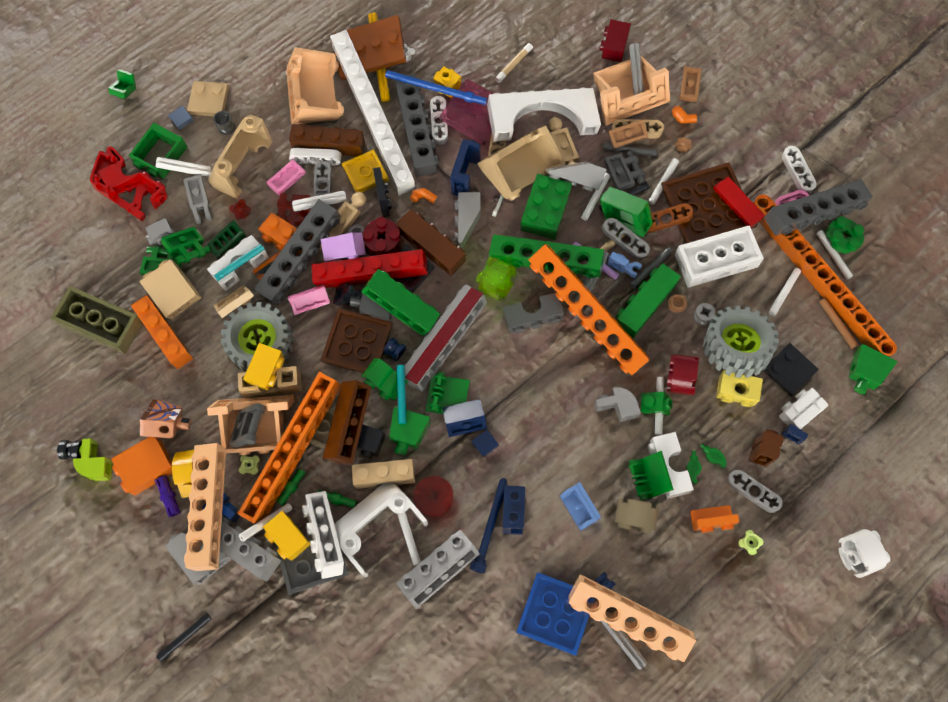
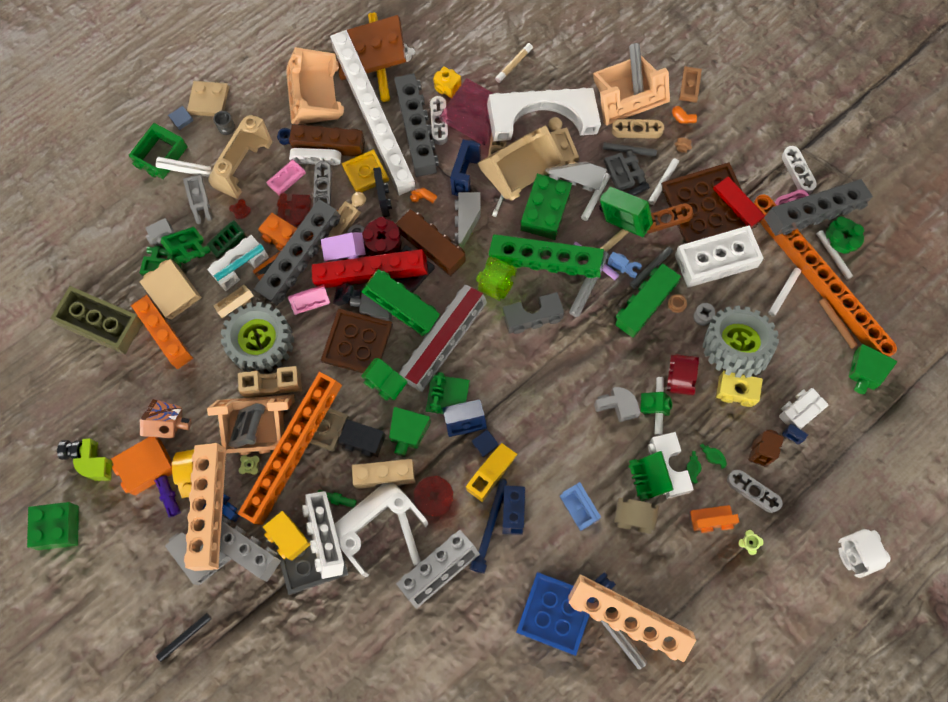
(53, 526): none -> green brick
(110, 181): red piece -> none
(124, 85): green bracket -> none
(259, 526): white piece -> none
(264, 367): yellow brick -> none
(284, 132): none -> dark blue plate
(291, 487): green bar -> none
(308, 203): white axle -> none
(347, 422): reddish brown brick -> none
(394, 349): dark blue wheel -> none
(401, 394): teal piece -> none
(467, 96): blue bar -> none
(490, 472): none -> yellow slope
(538, 262): orange brick -> none
(616, 39): dark red brick -> none
(628, 134): medium nougat plate -> none
(633, 237): light grey beam -> none
(790, 369): black plate -> none

